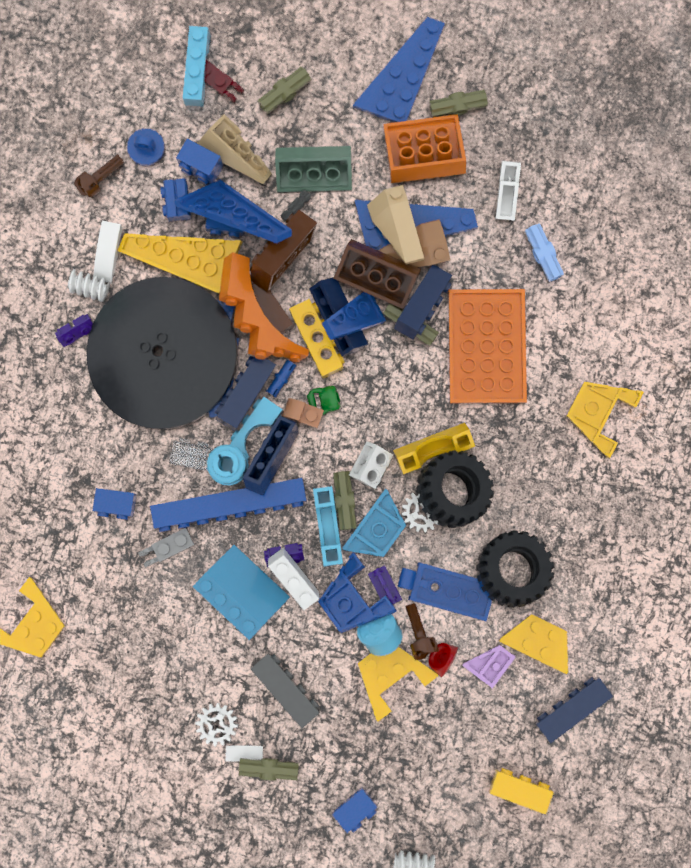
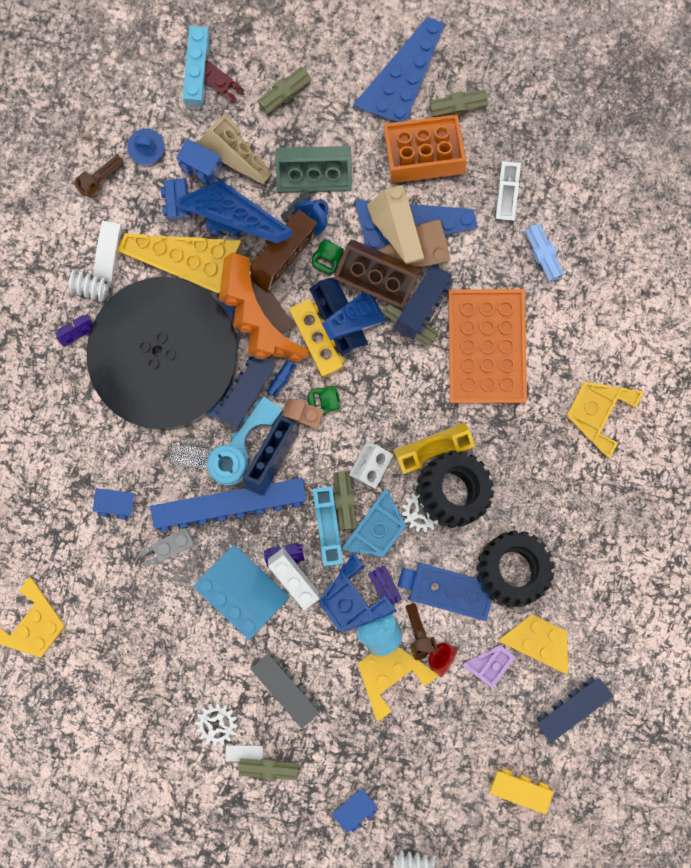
(316, 212): none -> blue tile
(329, 252): none -> green piece

